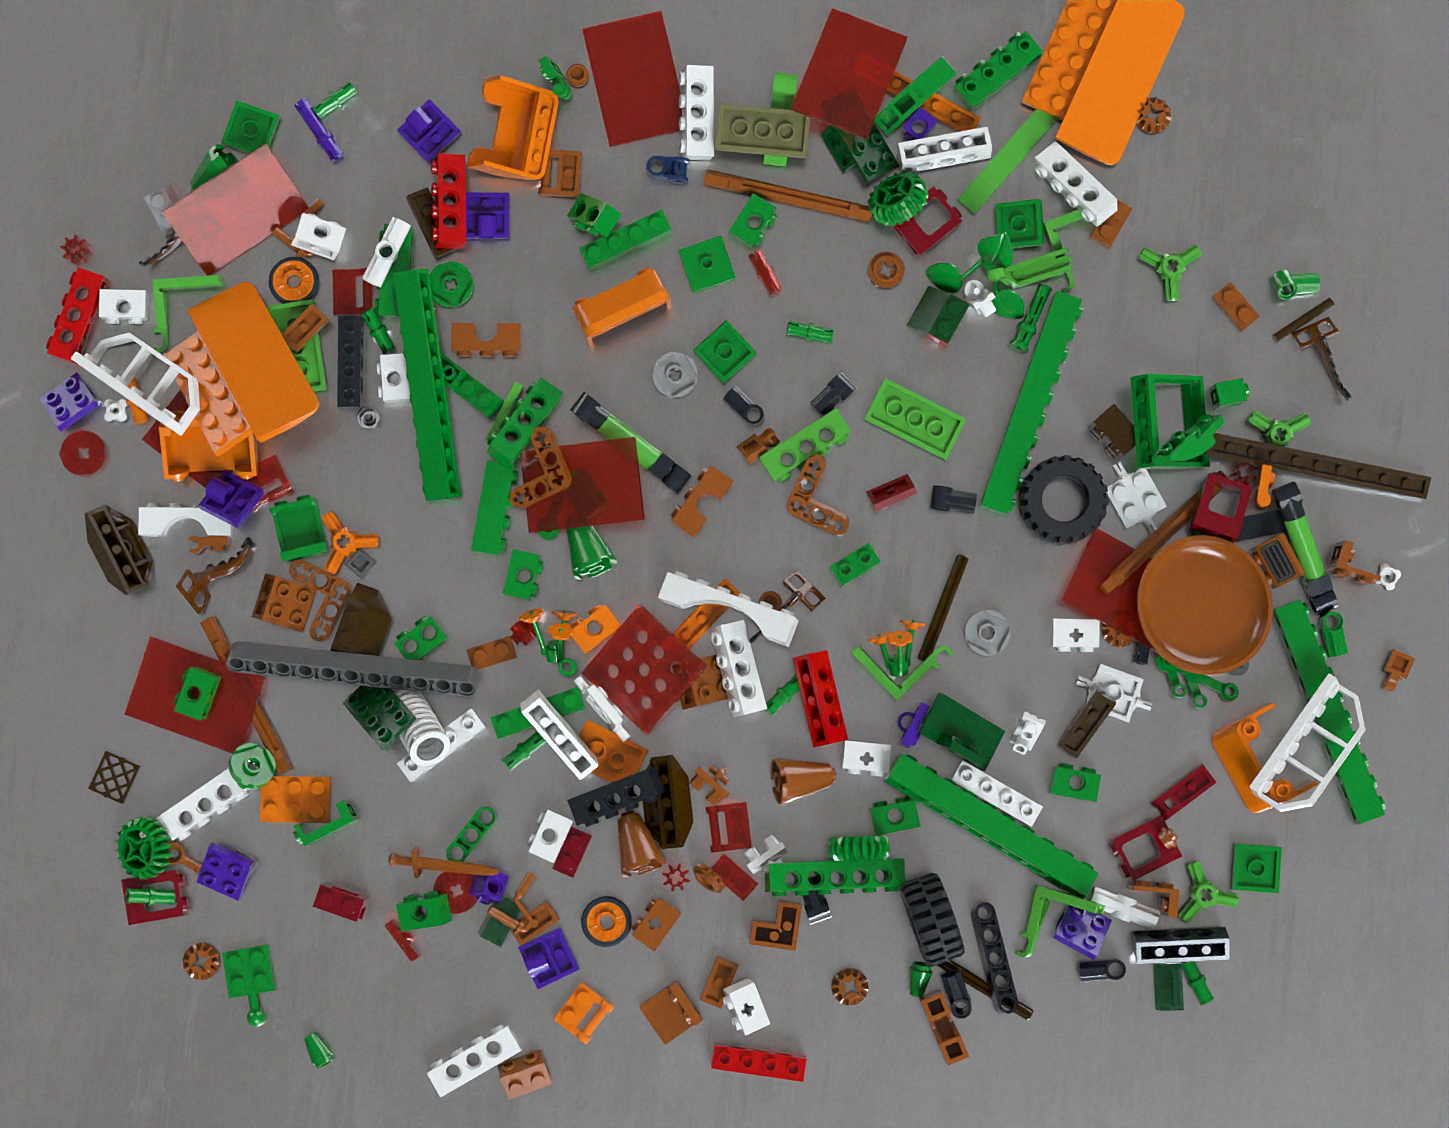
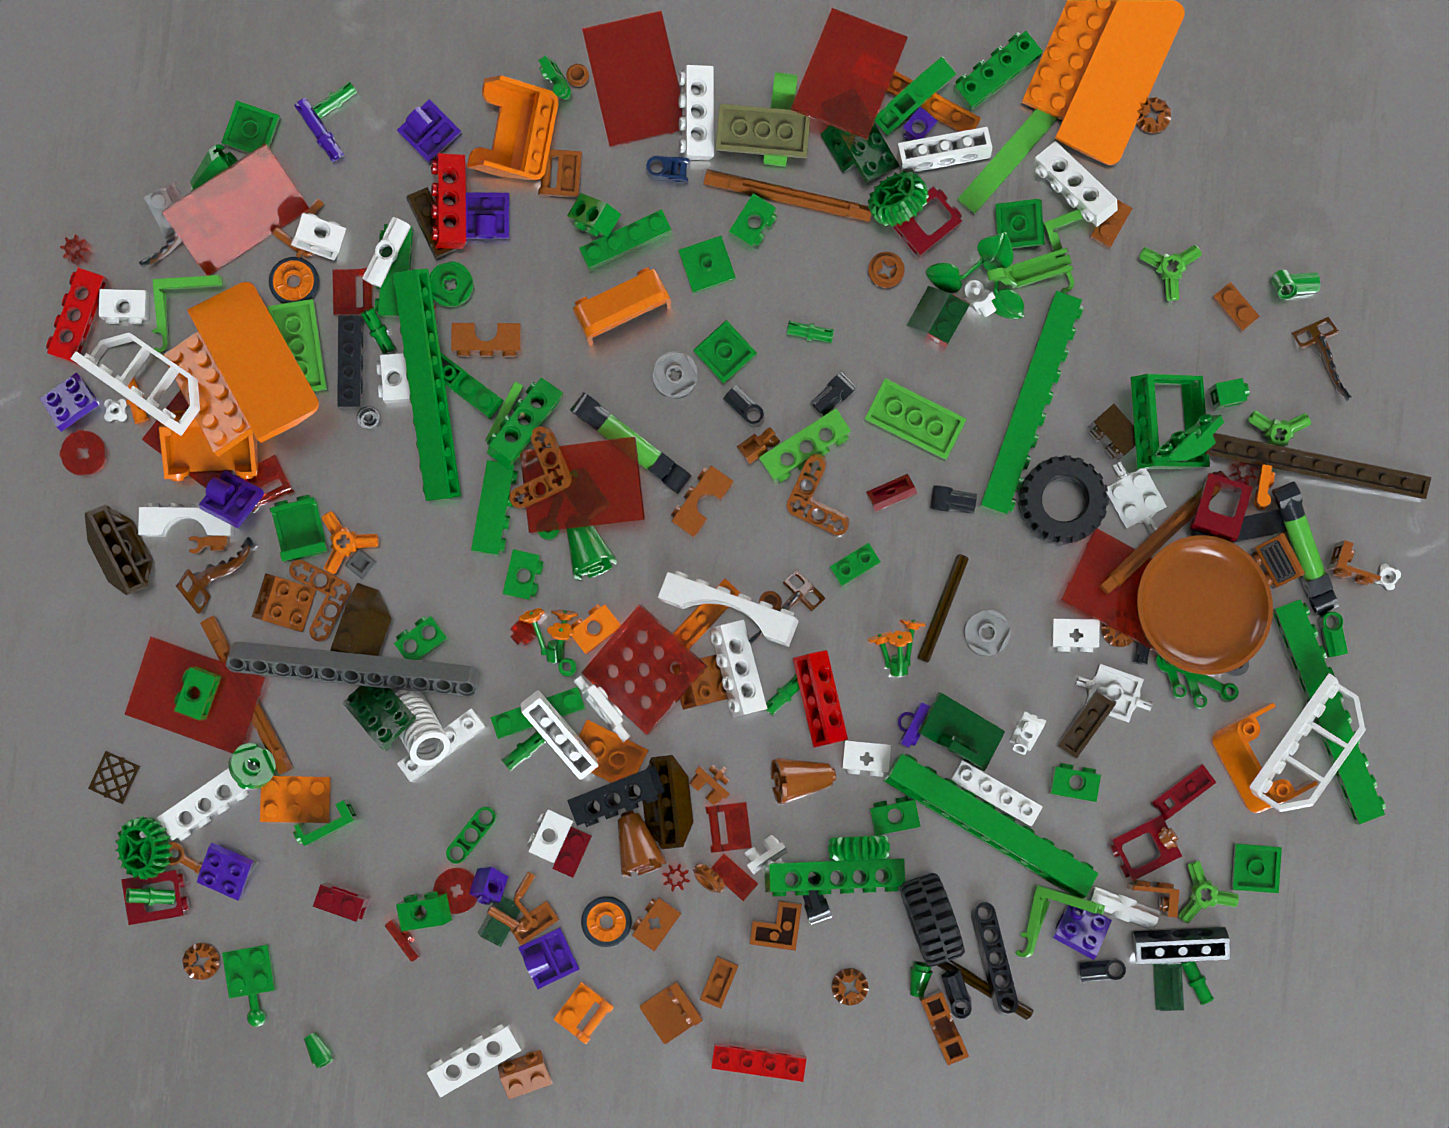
(304, 328): dark orange plate -> none
(439, 865): dark orange sword -> none
(492, 653): dark orange plate -> none
(754, 1015): white brick -> none
(765, 272): clear red pin -> none
(887, 682): bright green hinge -> none
(1027, 327): green pin -> none
(1302, 320): dark brown bar -> none
(1398, 667): dark orange plate -> none

